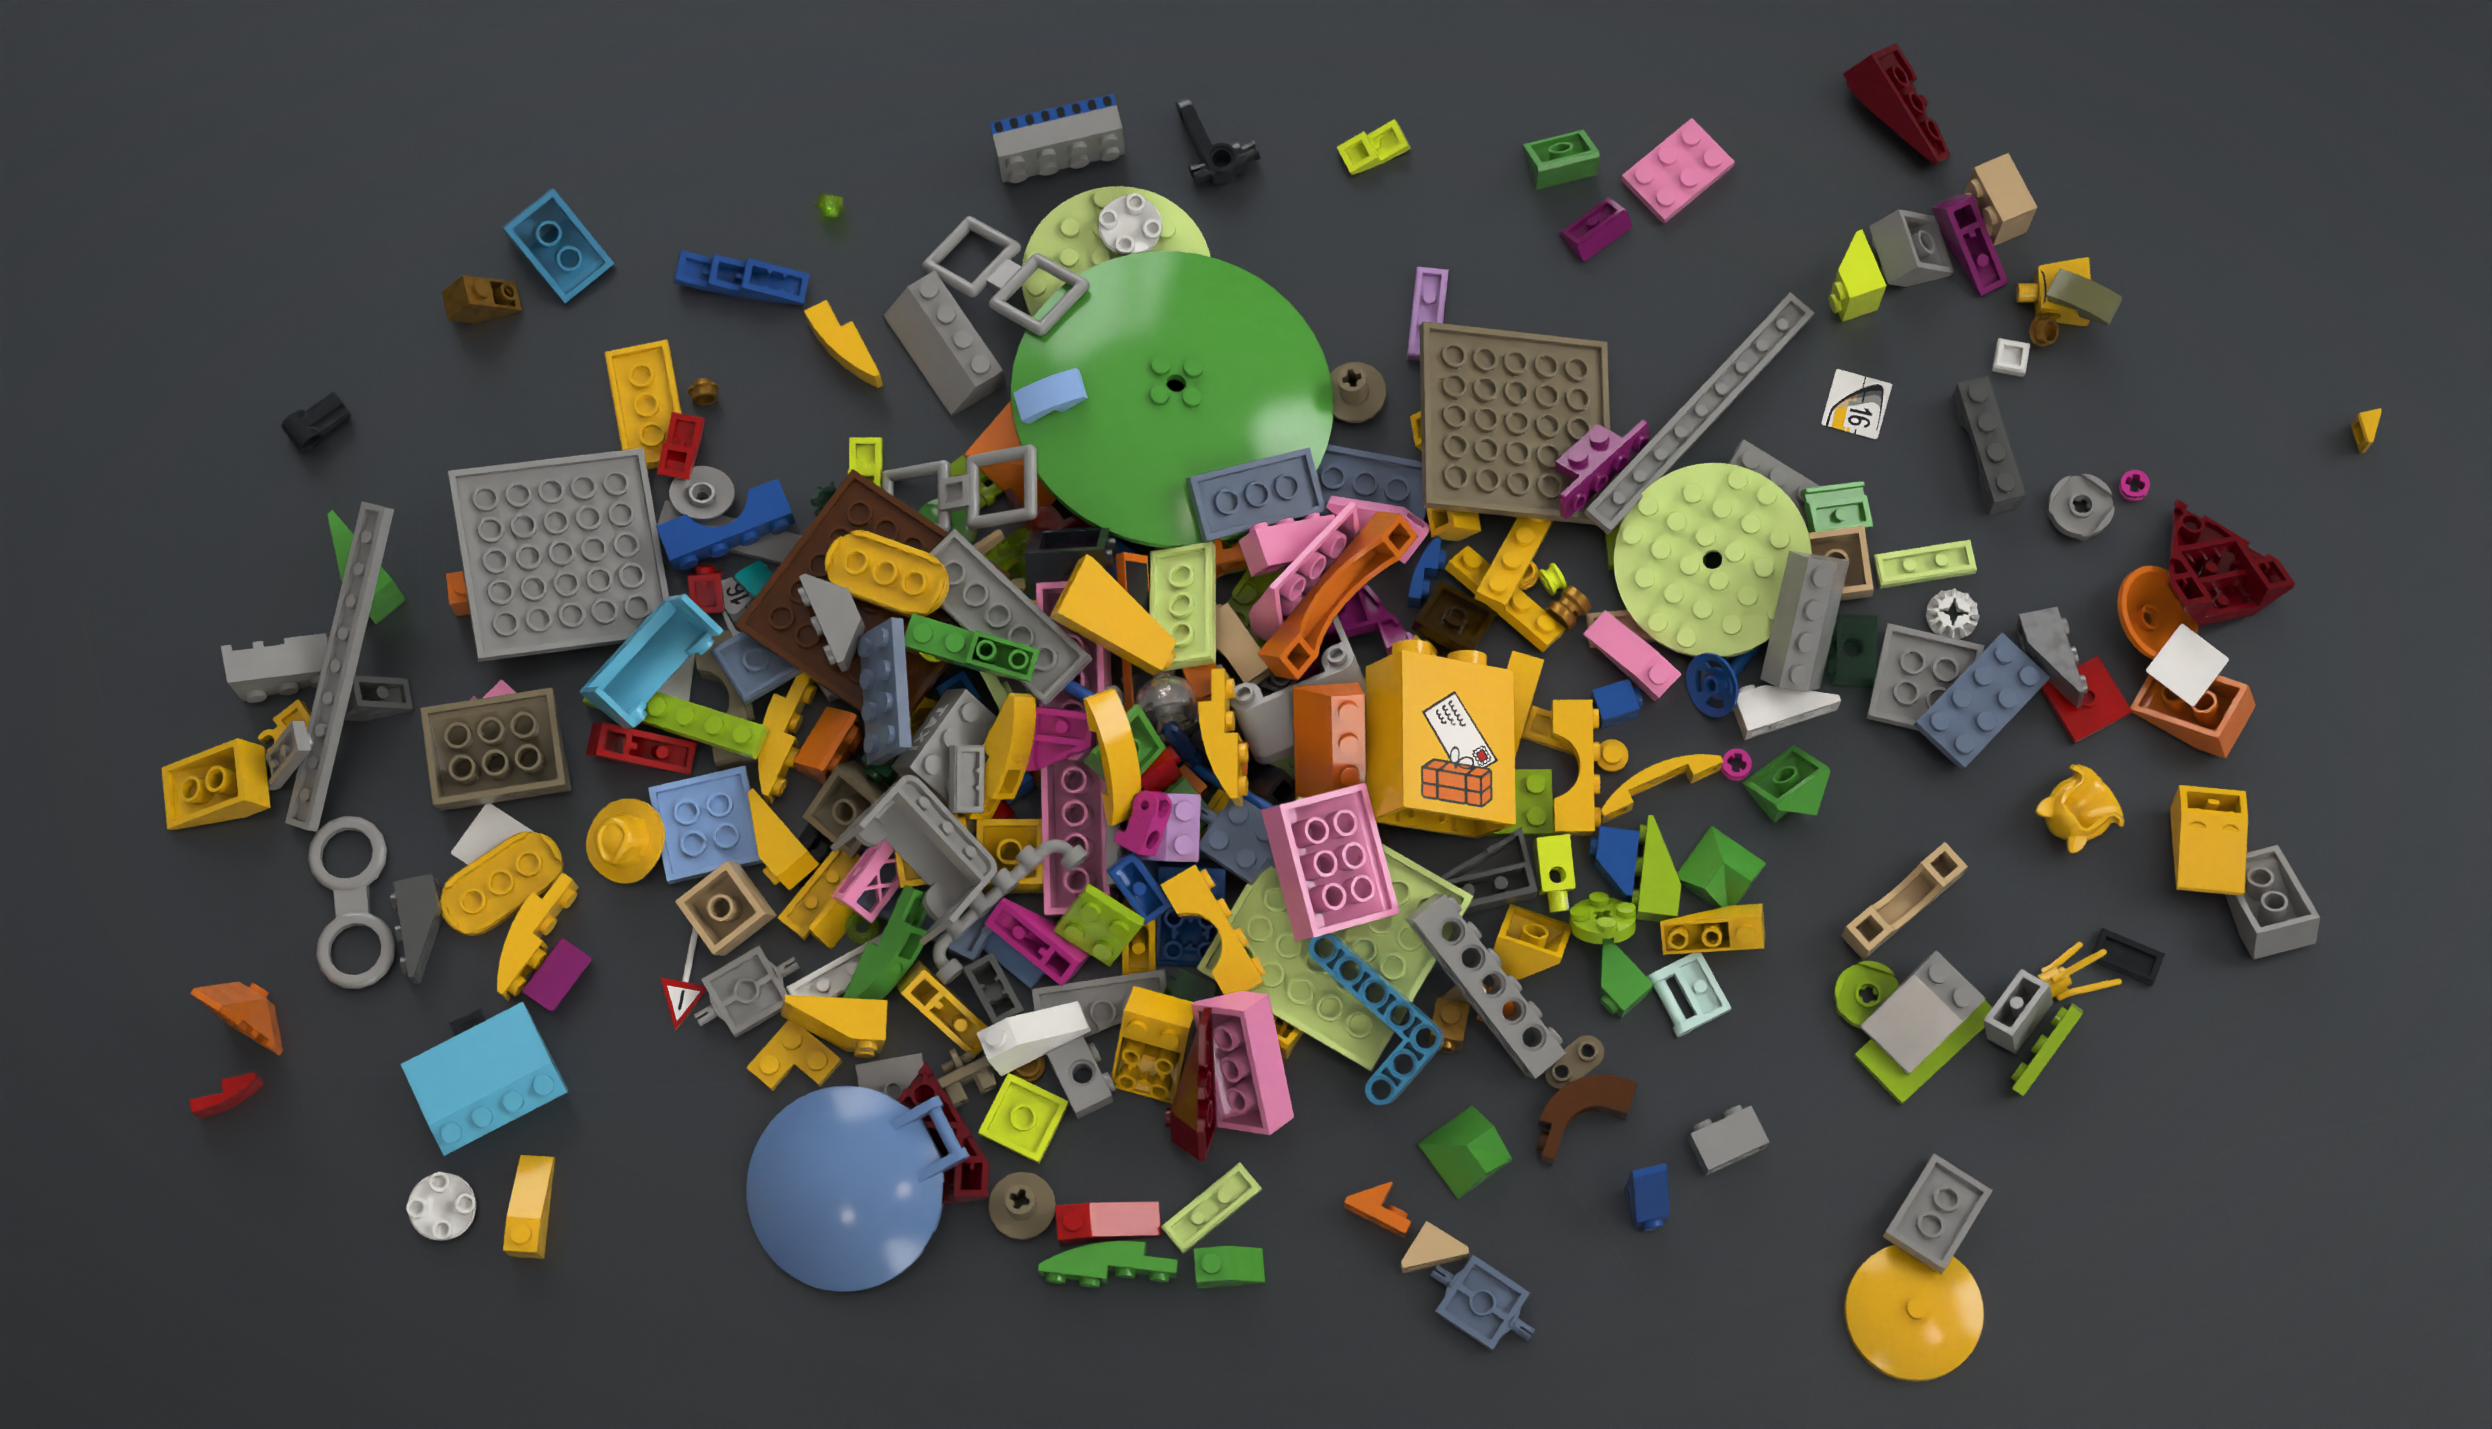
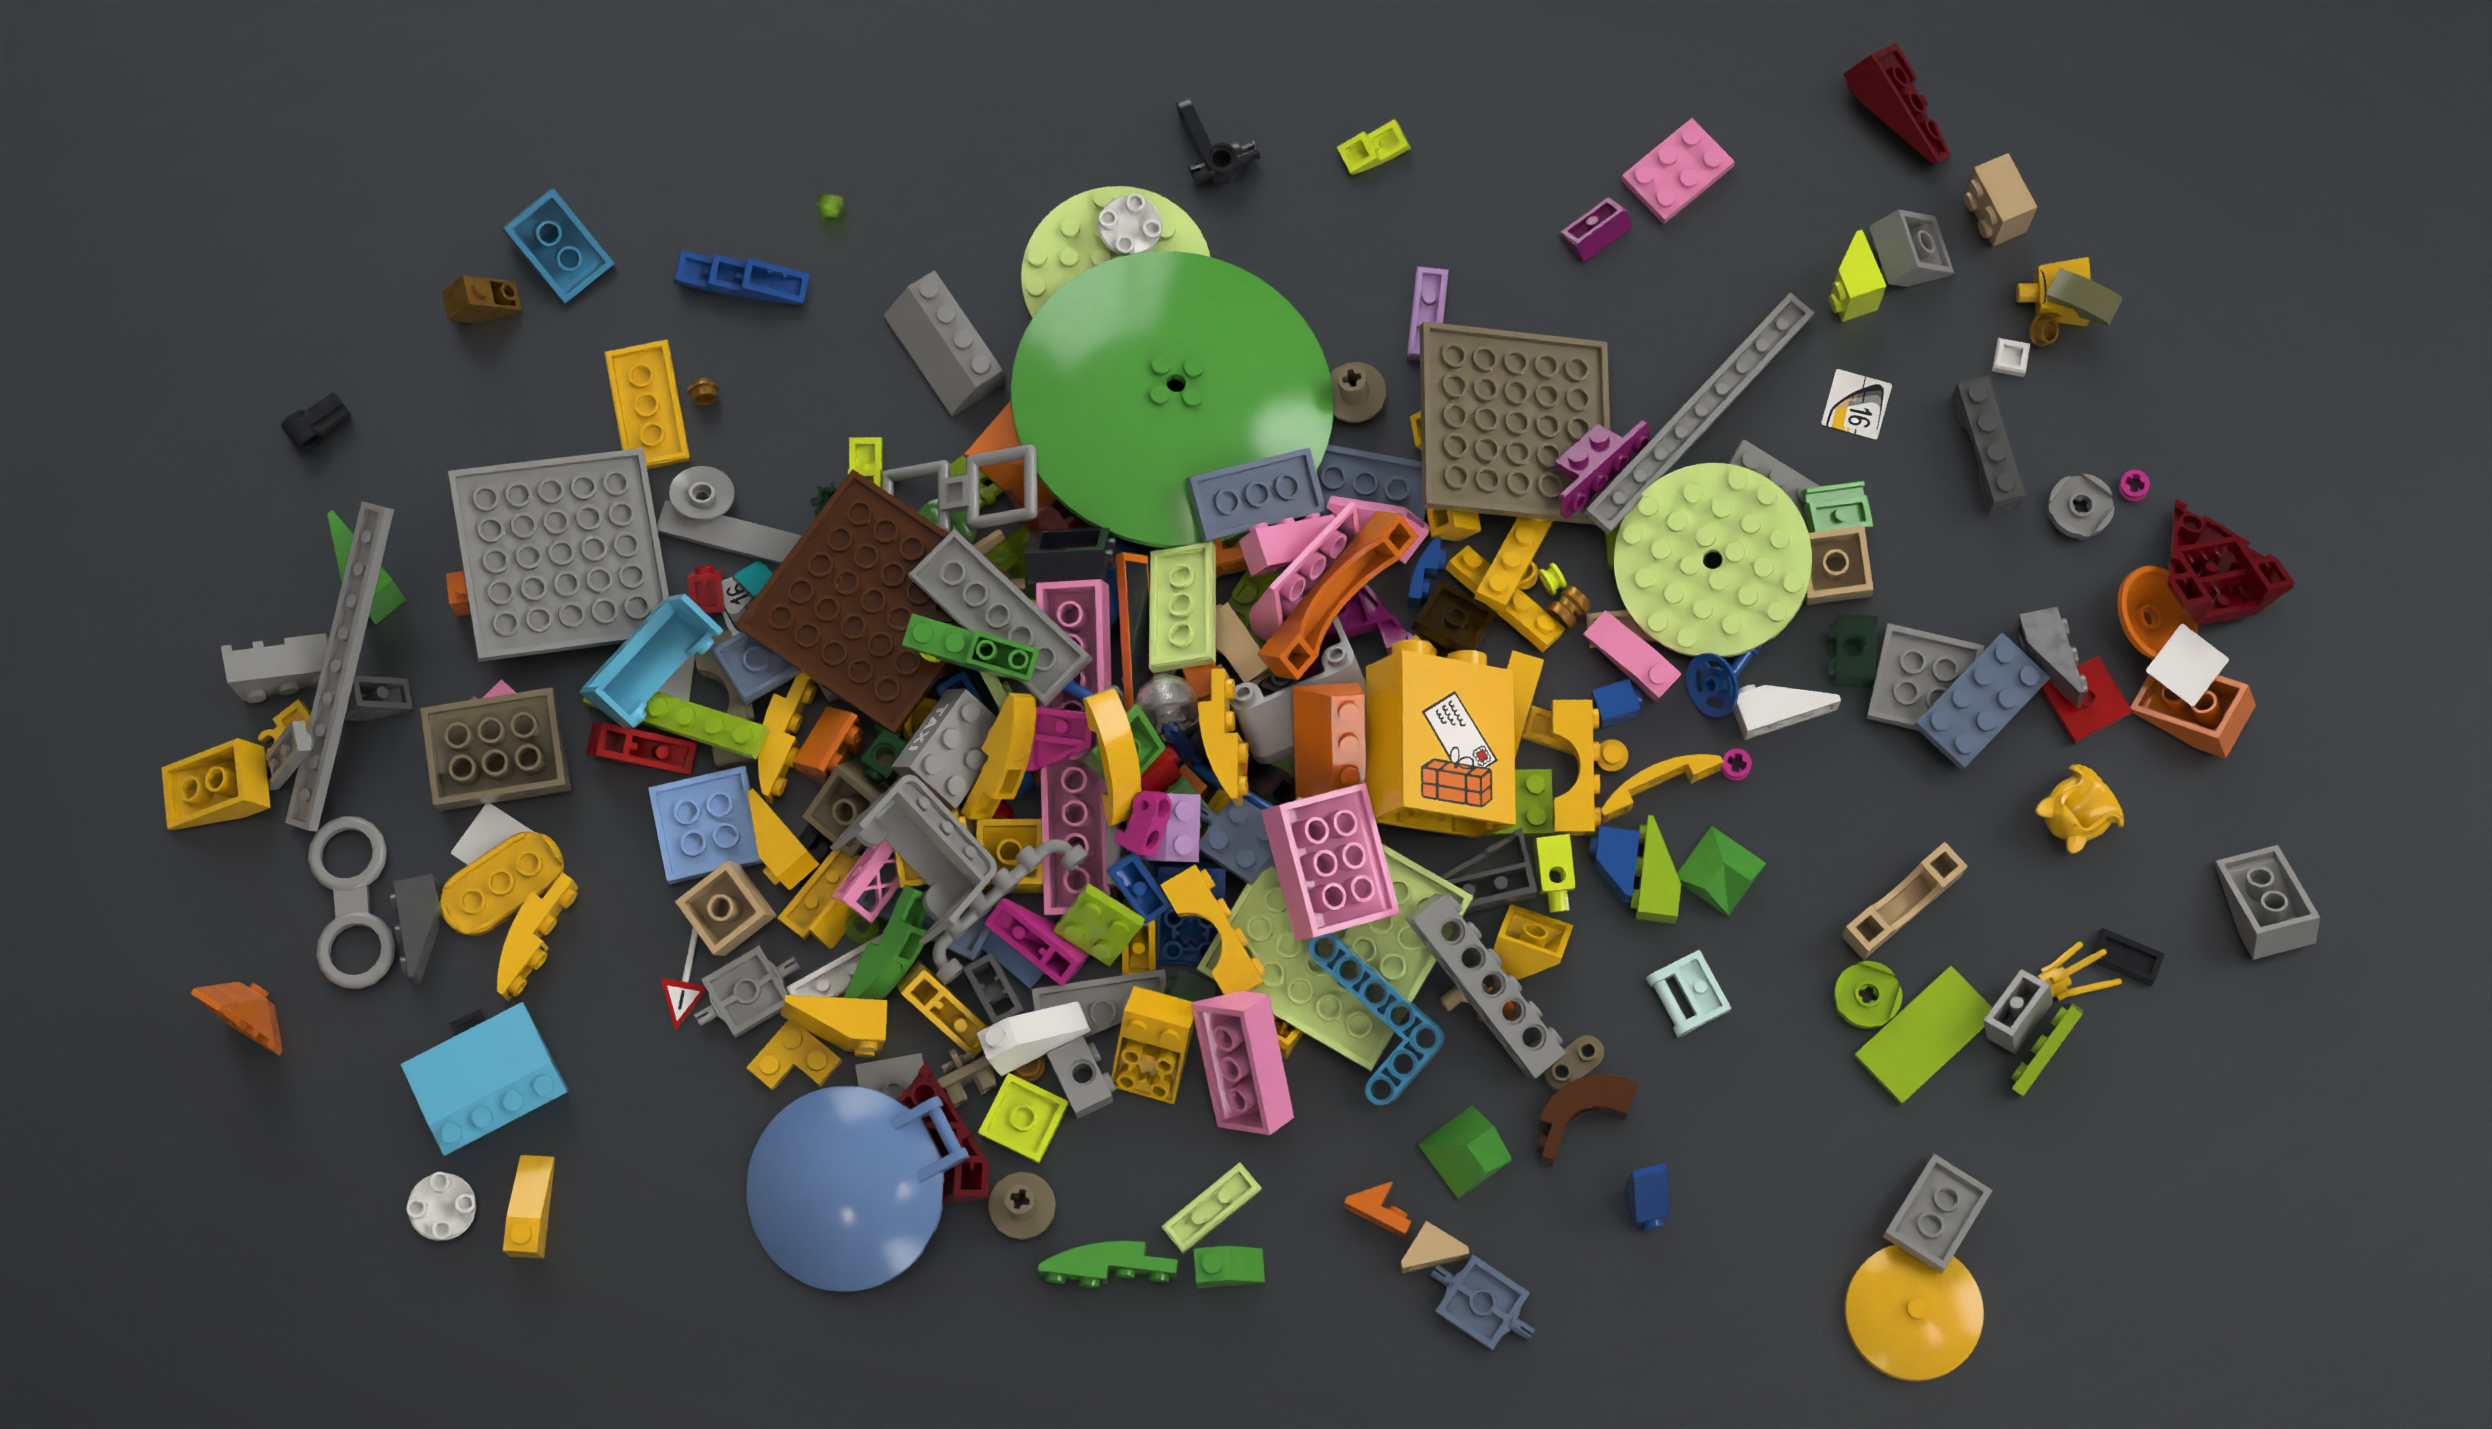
(235, 1091): red slope -> none
(556, 975): magenta slope -> none
(625, 840): yellow hat -> none
(681, 446): red slope -> none
(690, 542): blue arch -> none
(835, 618): light grey slope -> none
(843, 343): yellow slope -> none
(884, 691): sand blue plate -> none
(887, 573): yellow tile -> none
(966, 778): light grey plate -> none
(1006, 276): light grey bar -> none
(1049, 394): light blue slope -> none
(1058, 139): light grey brick -> none
(1106, 1222): slope -> none
(1110, 617): yellow slope -> none
(1195, 1106): dark red wedge -> none
(1452, 1019): pearl gold bracket -> none
(1561, 159): bright green slope -> none
(1602, 919): lime plate -> none
(1620, 980): bright green slope -> none
(1715, 930): yellow slope -> none
(1728, 1139): light grey brick -> none
(1789, 784): bright green slope -> none
(1804, 621): light grey slope -> none
(1922, 1012): light grey slope -> none
(1924, 564): yellowish green tile -> none
(1941, 623): white gear -> none
(1970, 242): magenta slope -> none
(2209, 839): yellow slope -> none
(2365, 428): yellow slope -> none

